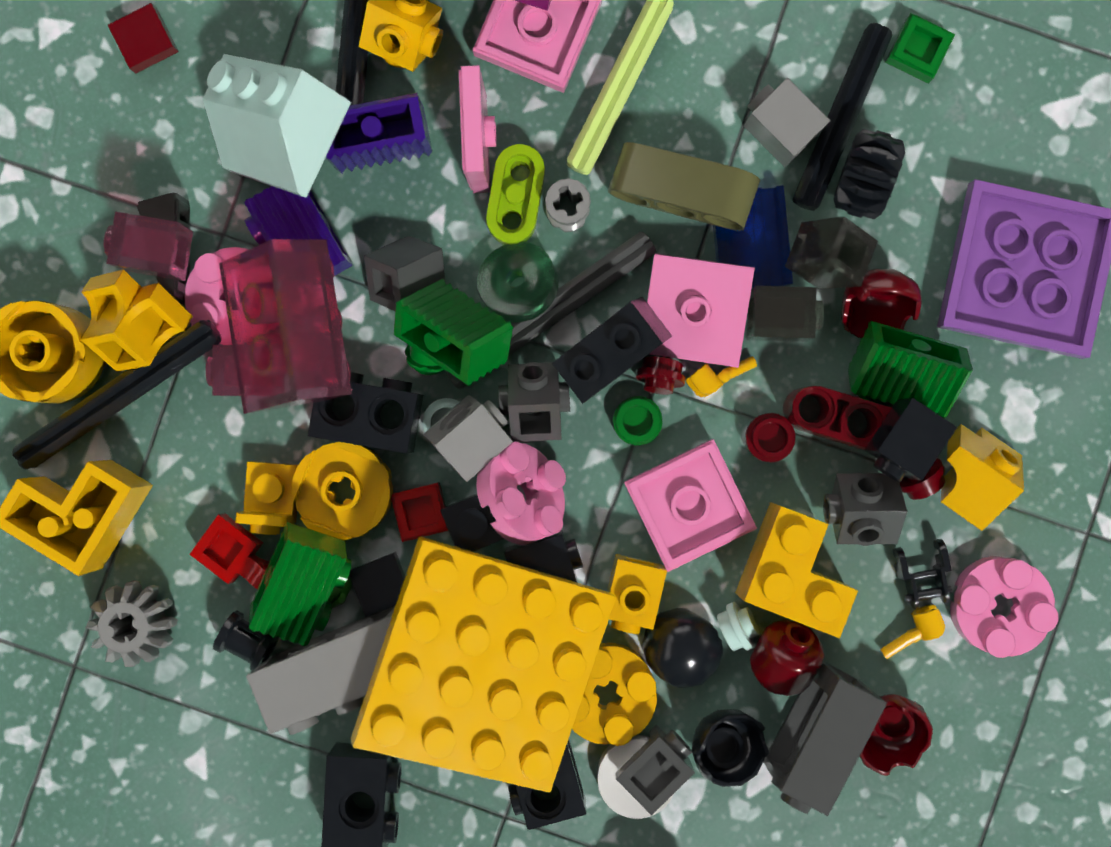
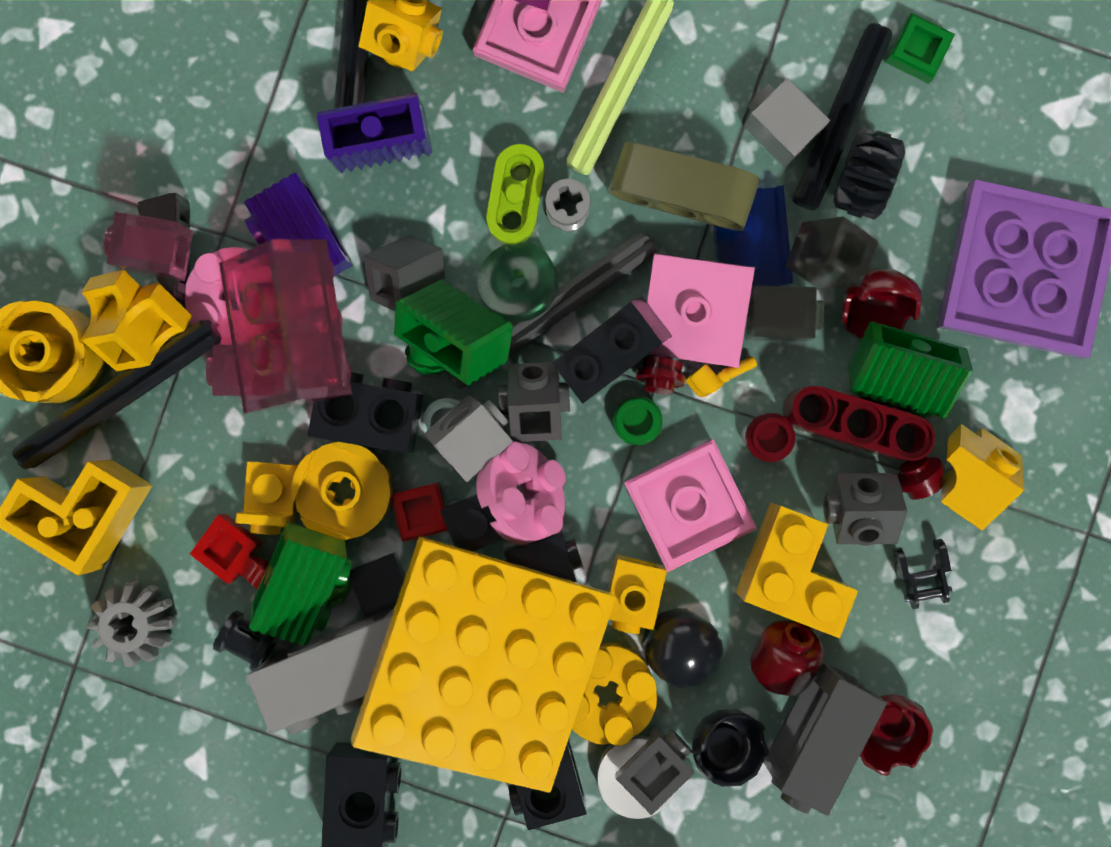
(143, 38): dark red tile -> none
(272, 121): light aqua slope -> none
(477, 129): bright pink plate -> none
(738, 627): light aqua plate -> none
(909, 440): black brick -> none
(928, 627): yellow hand -> none
(1030, 616): bright pink plate -> none

